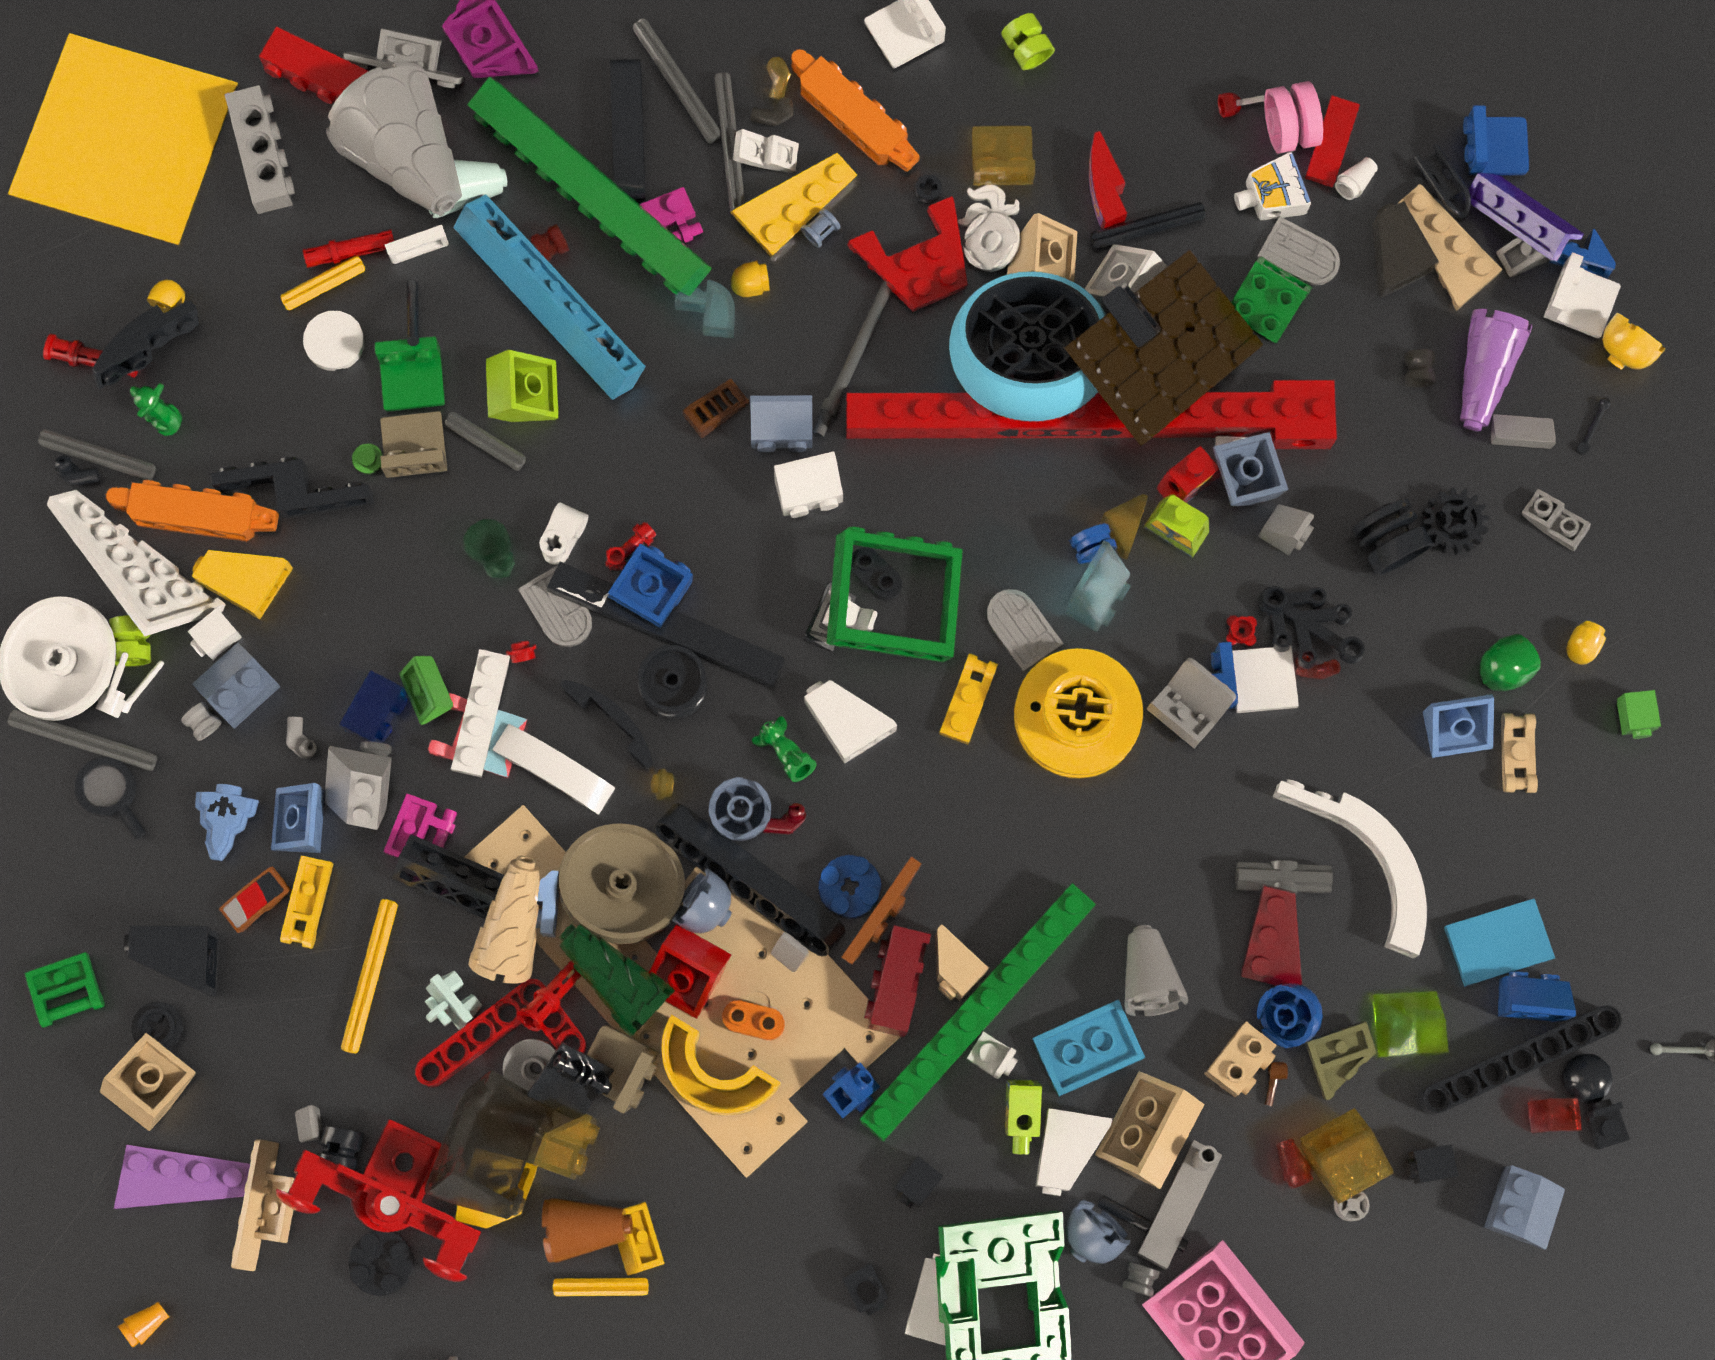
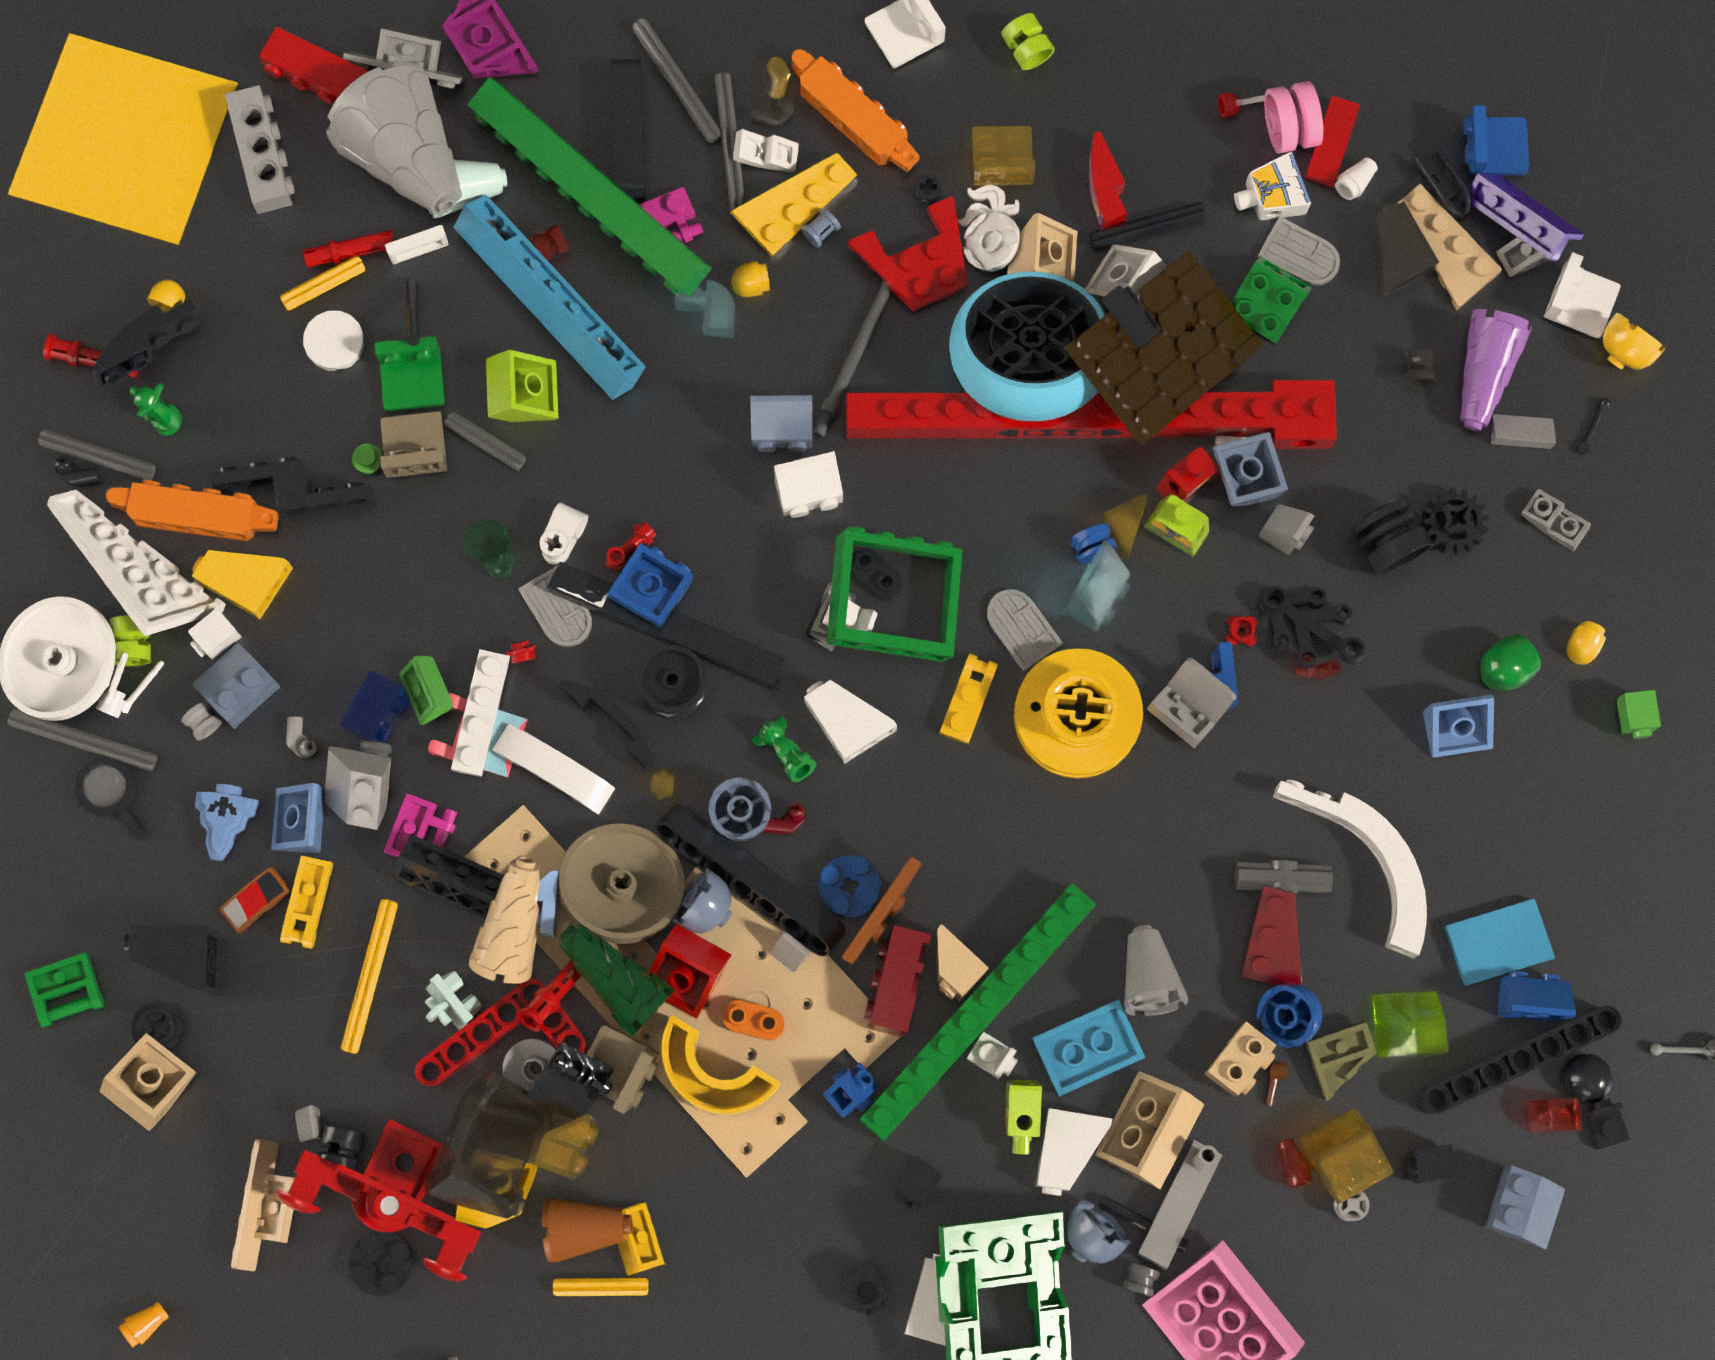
(170, 1177): medium lavender wing -> none
(713, 422): reddish brown slope -> none
(1265, 680): white tile -> none
(1518, 753): tan plate -> none
(1595, 255): blue slope -> none

